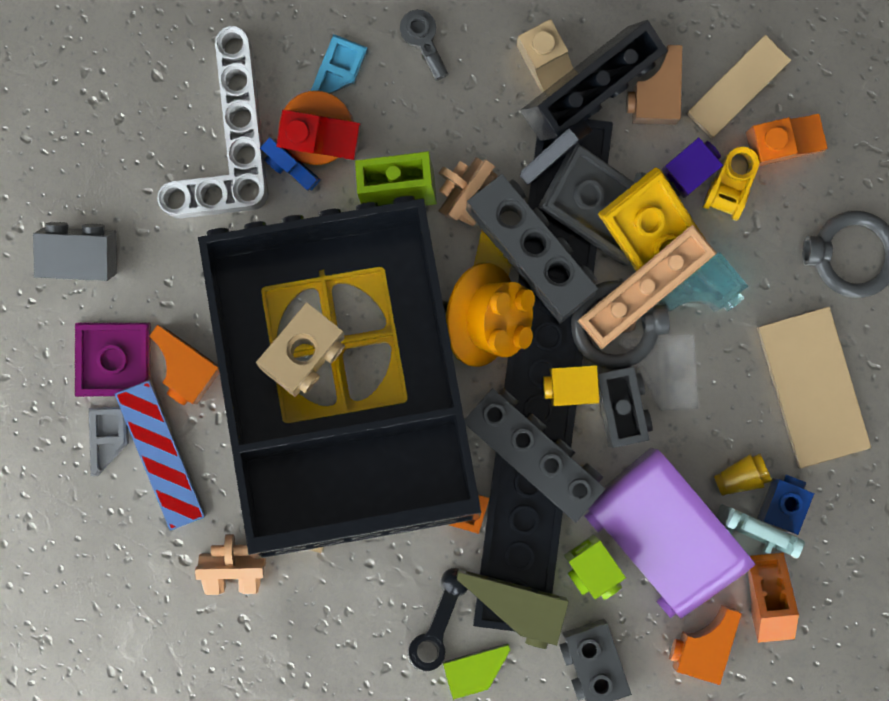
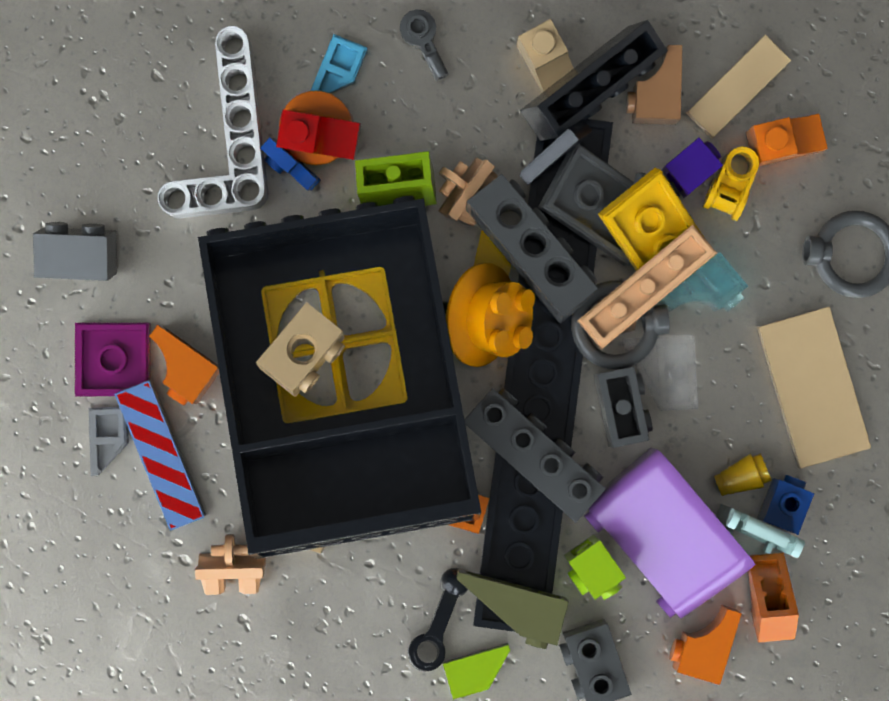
(572, 386): yellow brick -> none

